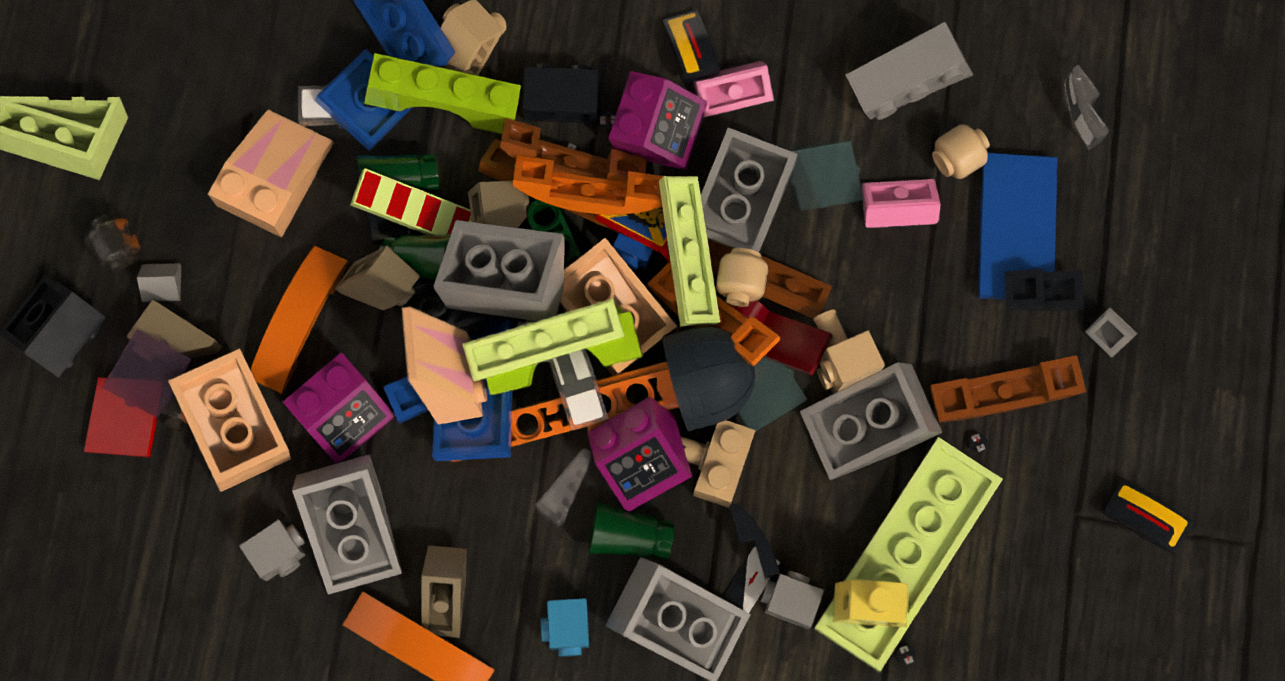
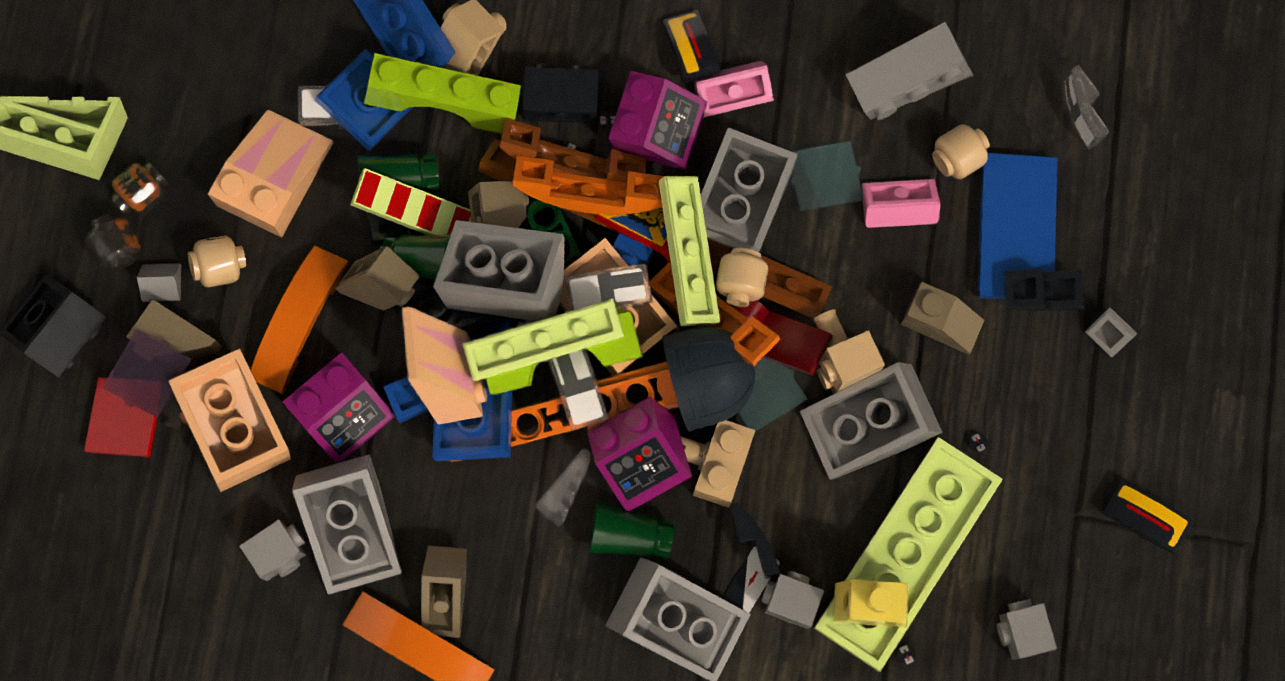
(139, 189): none -> clear smoke head
(216, 261): none -> tan head
(566, 626): dark azure brick -> none
(625, 285): none -> slope
(943, 318): none -> dark tan slope
(1007, 390): dark orange slope -> none
(1026, 630): none -> light grey brick

